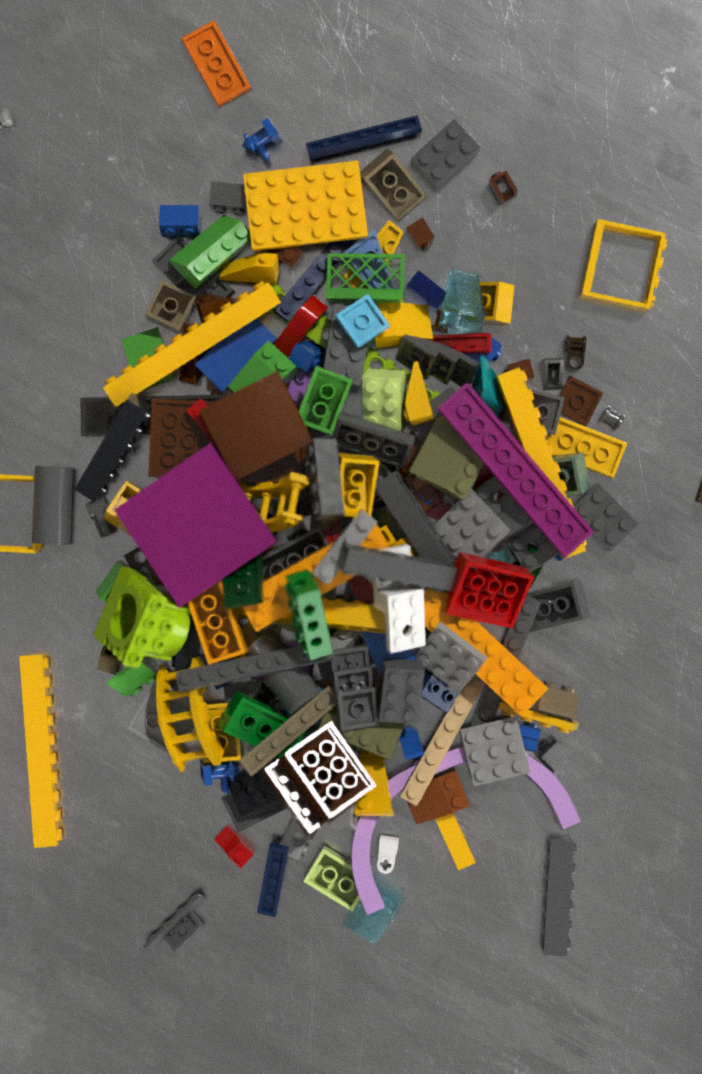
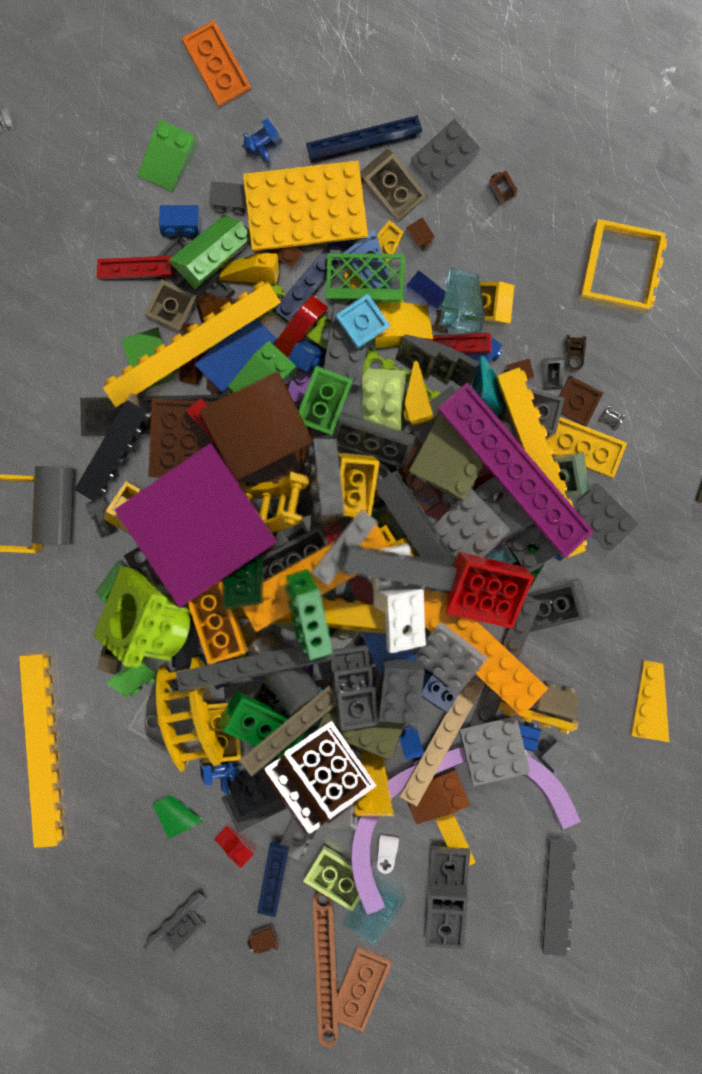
(134, 267): none -> red plate
(166, 155): none -> bright green slope
(174, 816): none -> green slope
(262, 941): none -> reddish brown window
(325, 970): none -> nougat gear
(361, 988): none -> nougat tile
(447, 897): none -> dark grey bracket
(650, 712): none -> yellow wing

